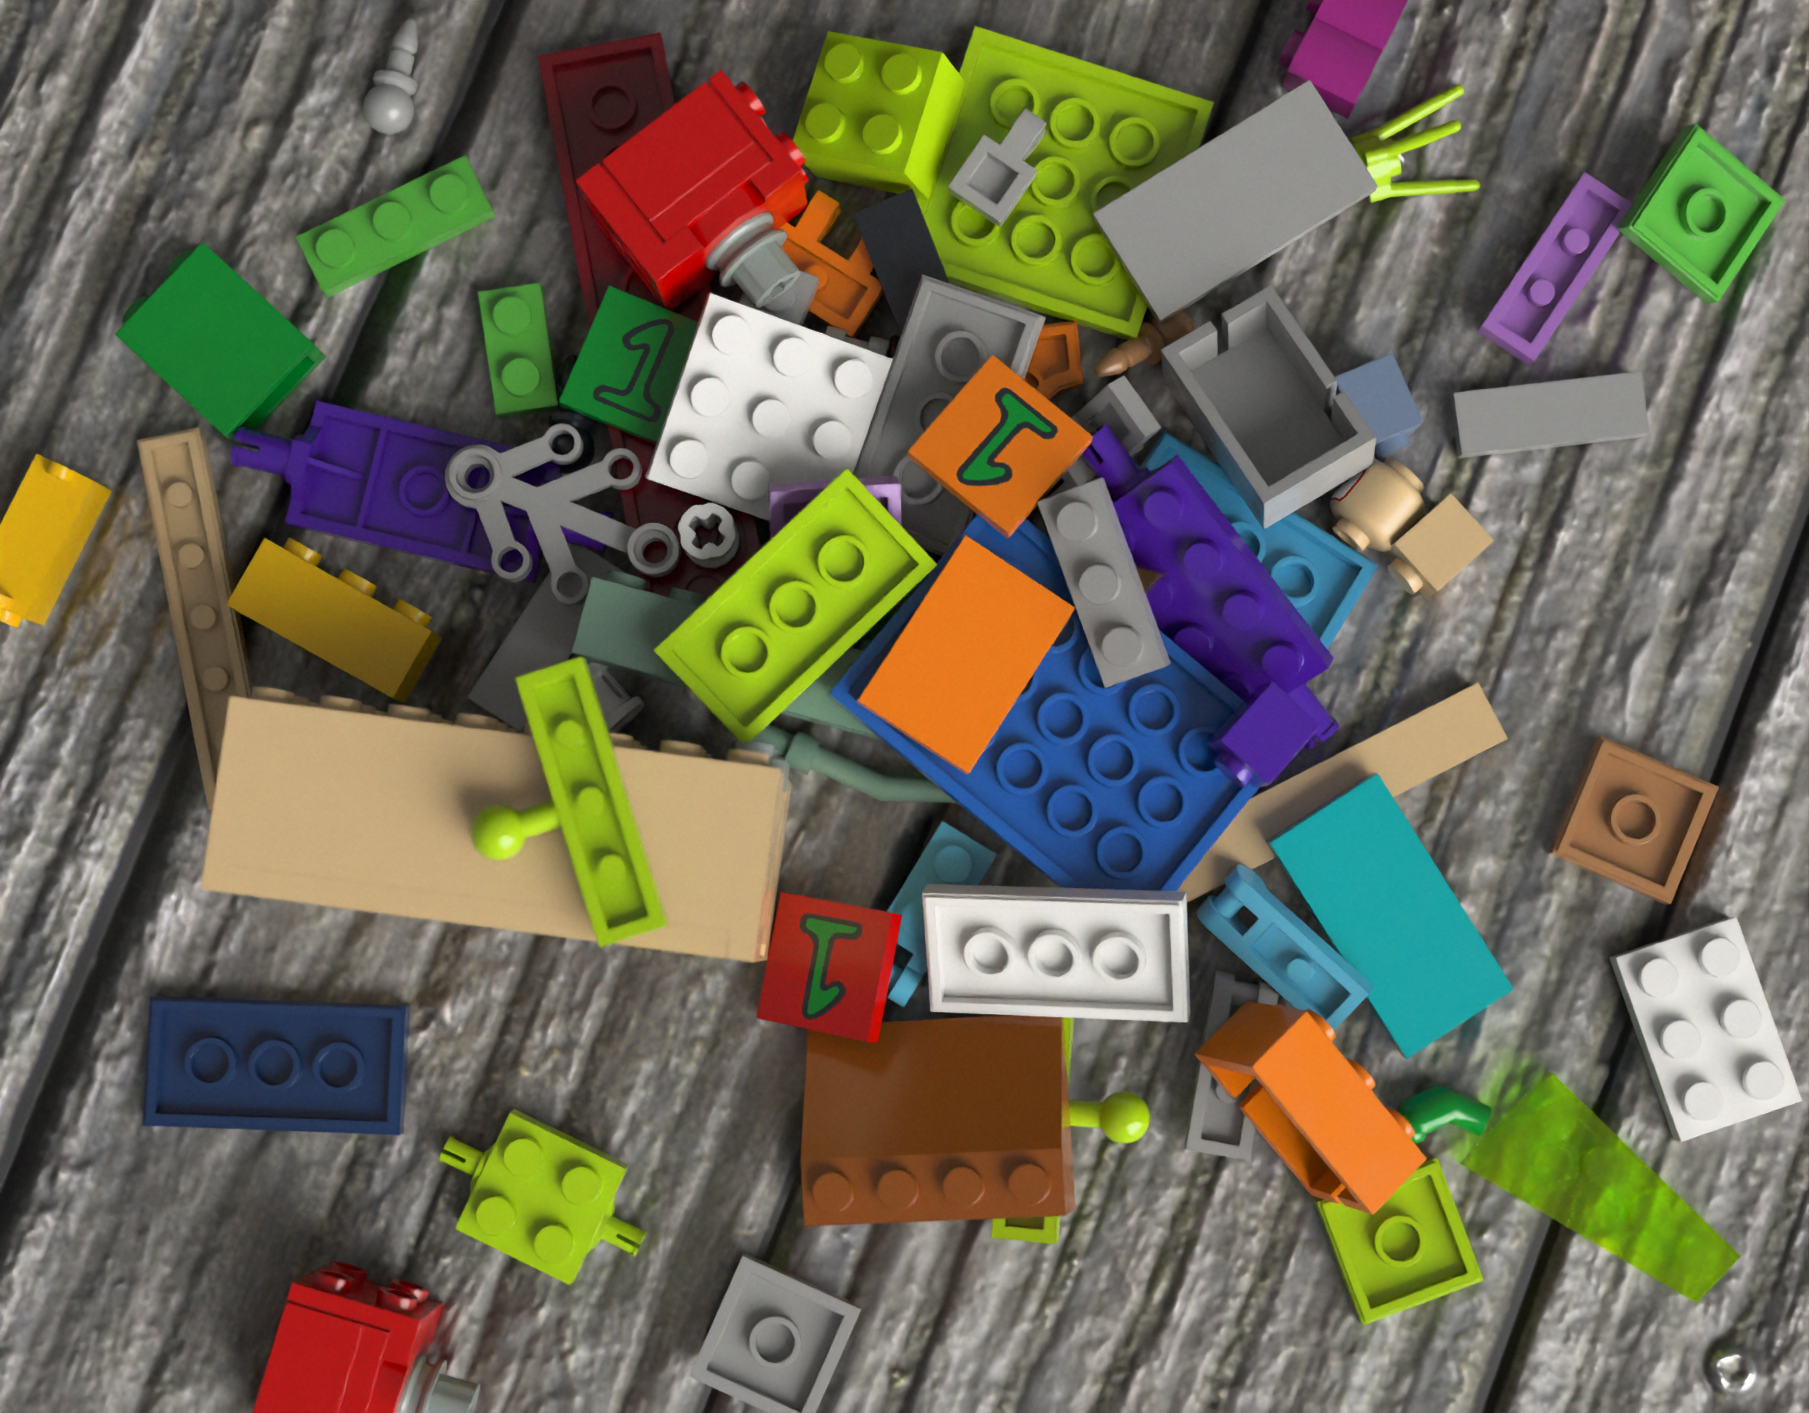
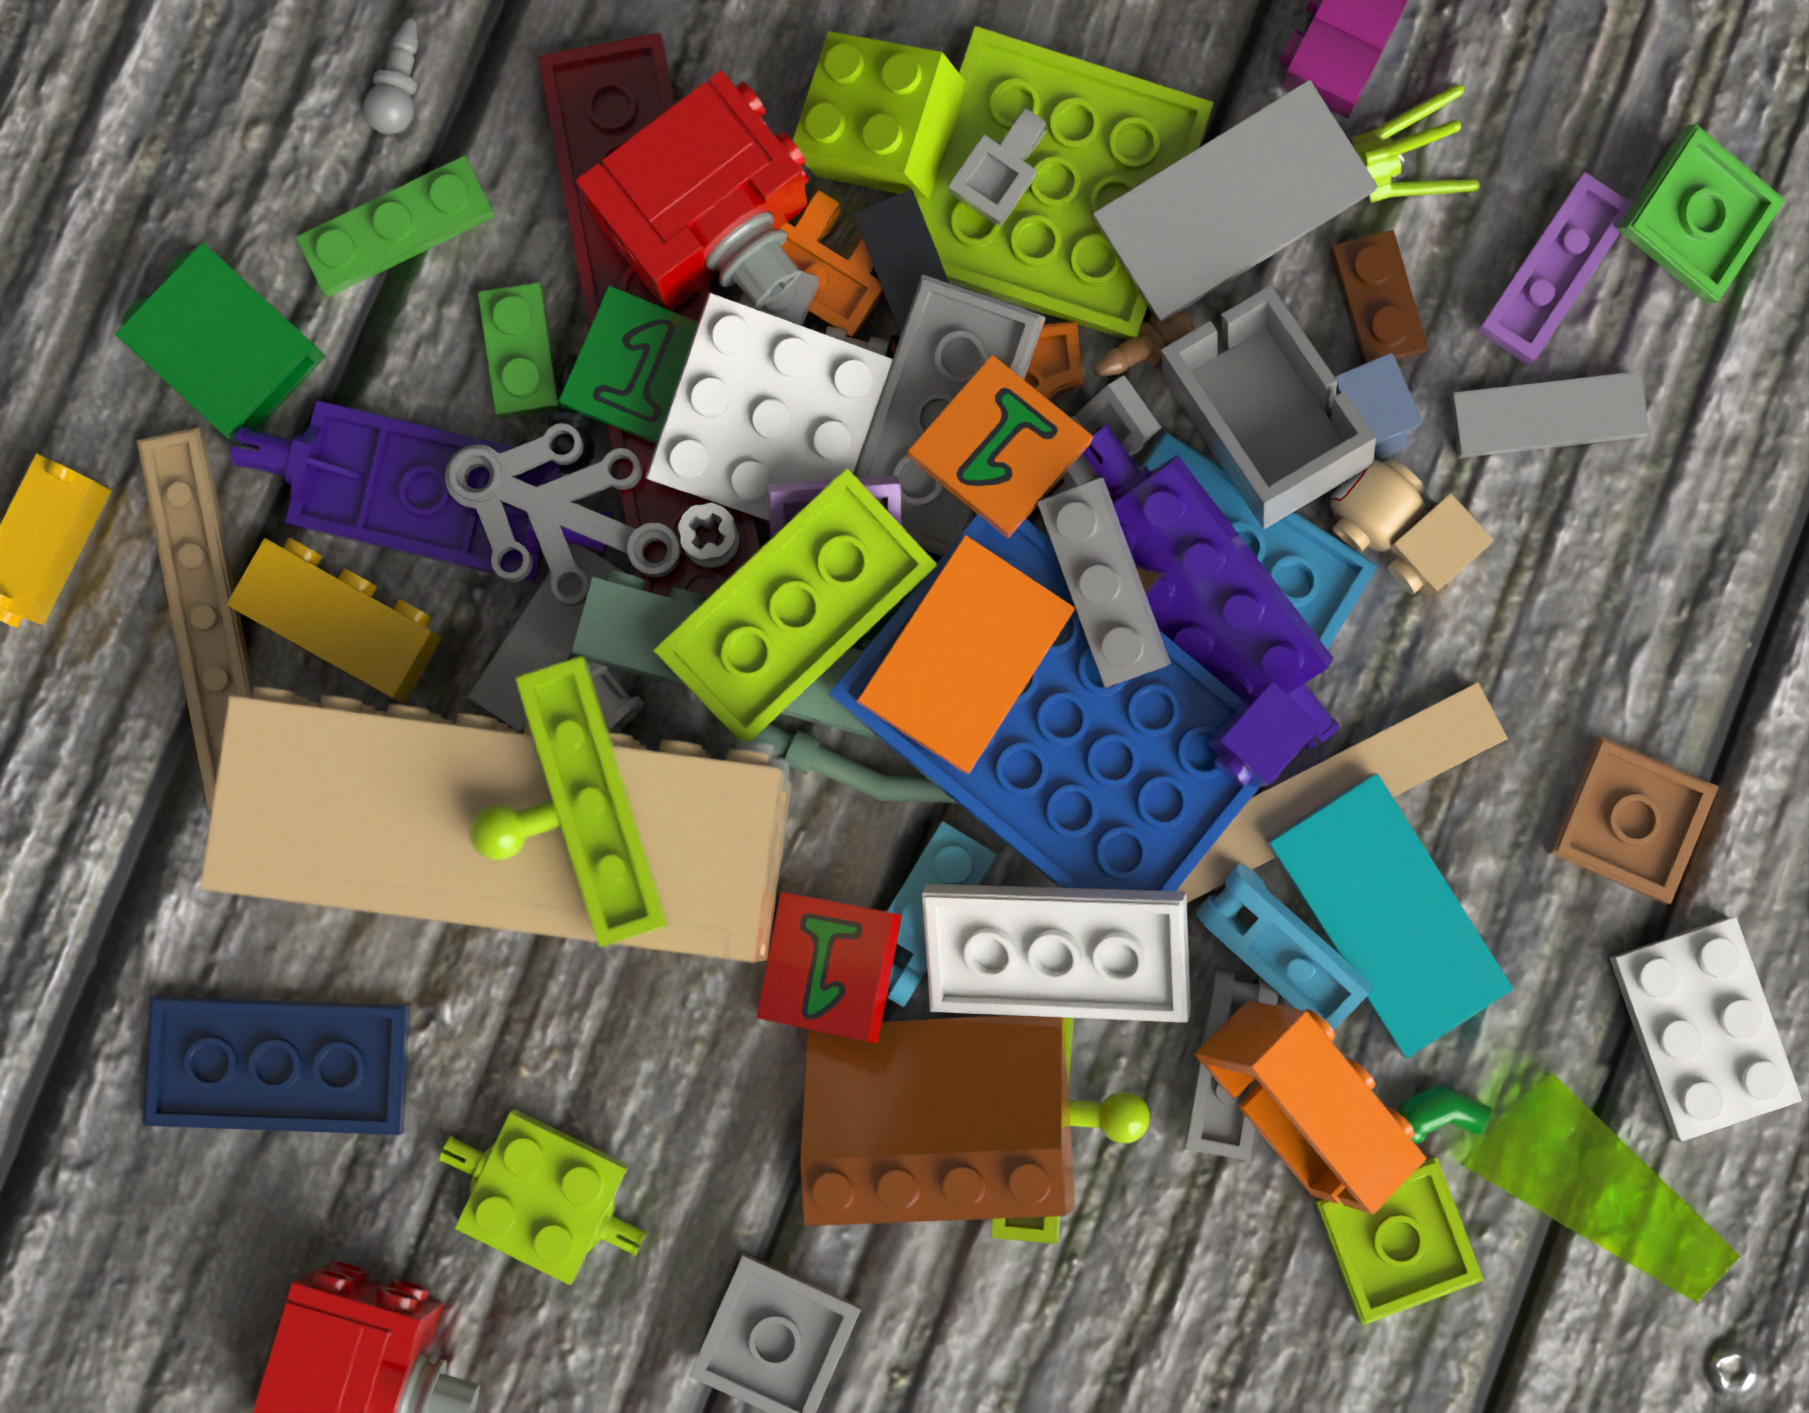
(1378, 297): none -> reddish brown plate

